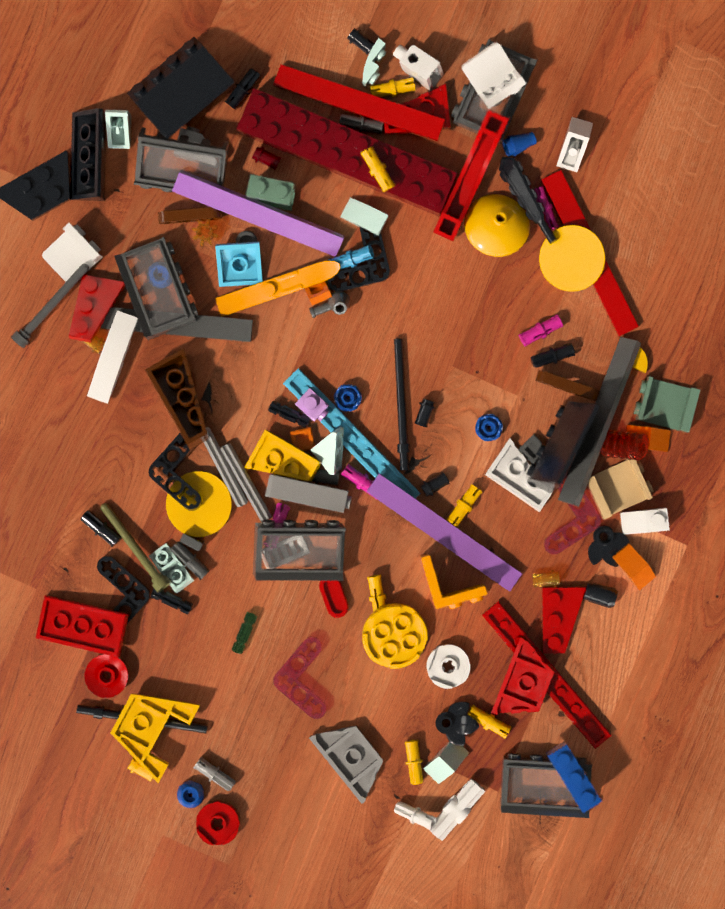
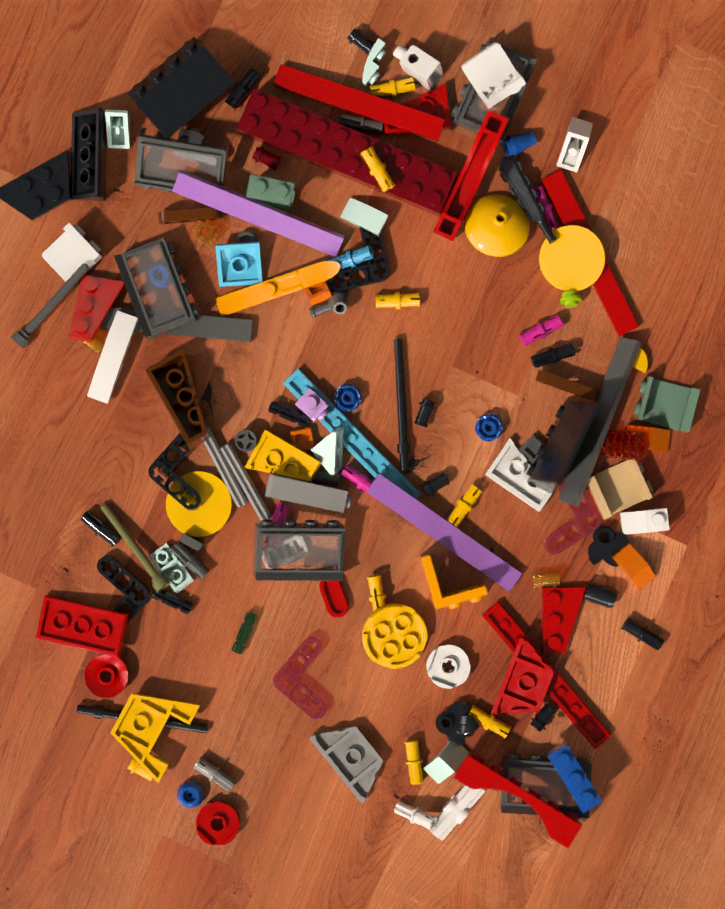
(246, 442): none -> dark grey wheel
(397, 300): none -> yellow pin
(478, 775): none -> red arch
(543, 717): none -> black pin
(570, 299): none -> lime plate
(642, 634): none -> black axle

